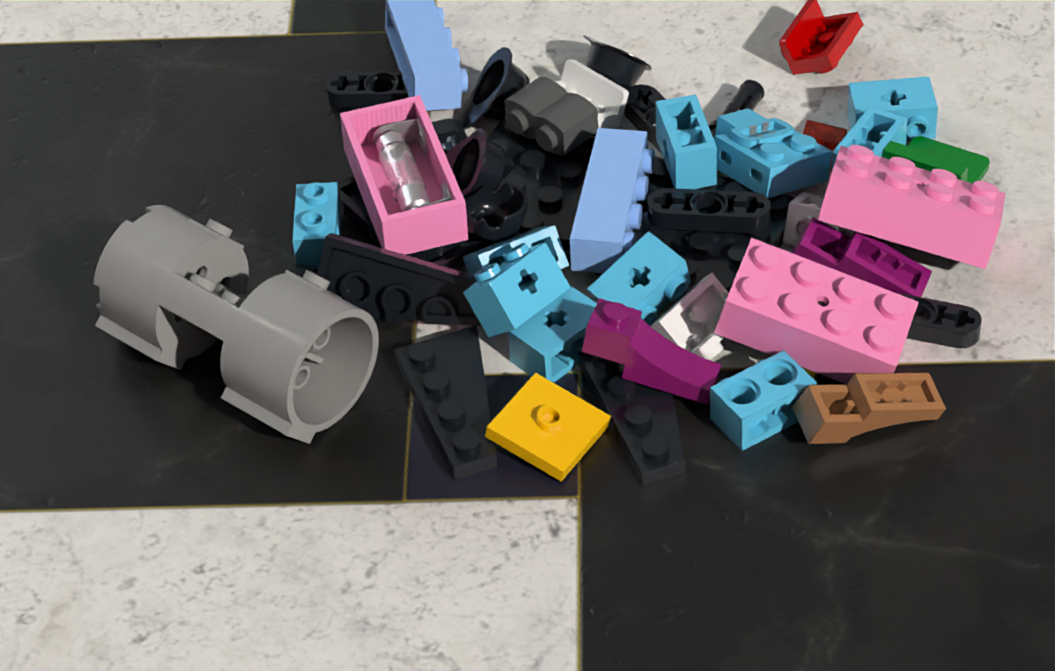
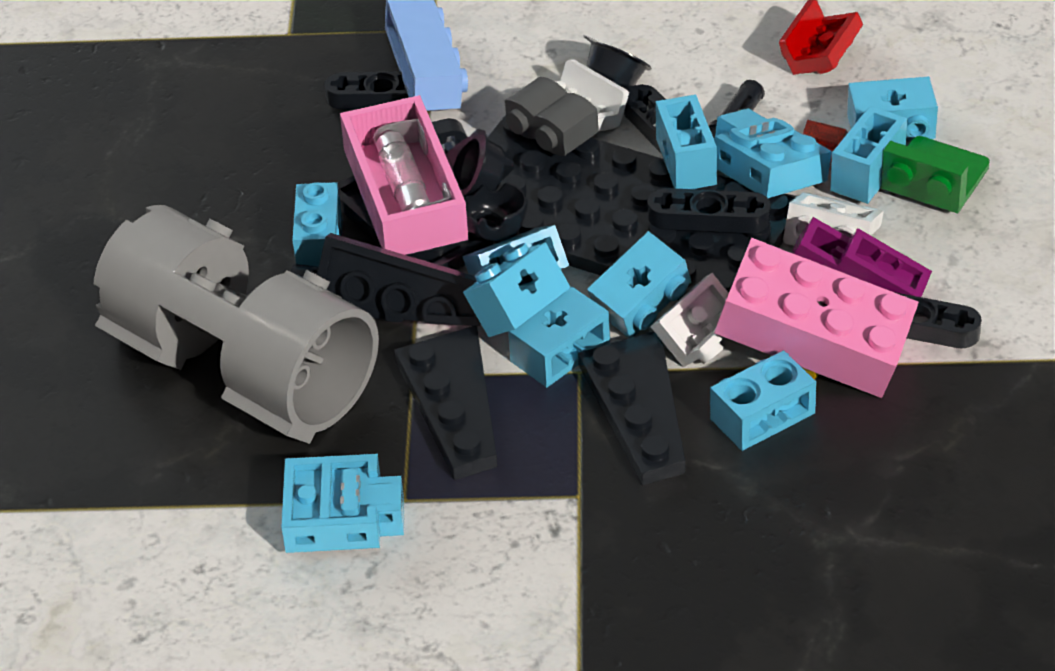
(339, 503): none -> medium azure piece
(495, 84): black piece -> none
(548, 426): yellow plate -> none
(611, 199): light blue brick -> none
(647, 356): magenta slope -> none
(866, 404): medium nougat slope -> none
(913, 205): bright pink piece -> none

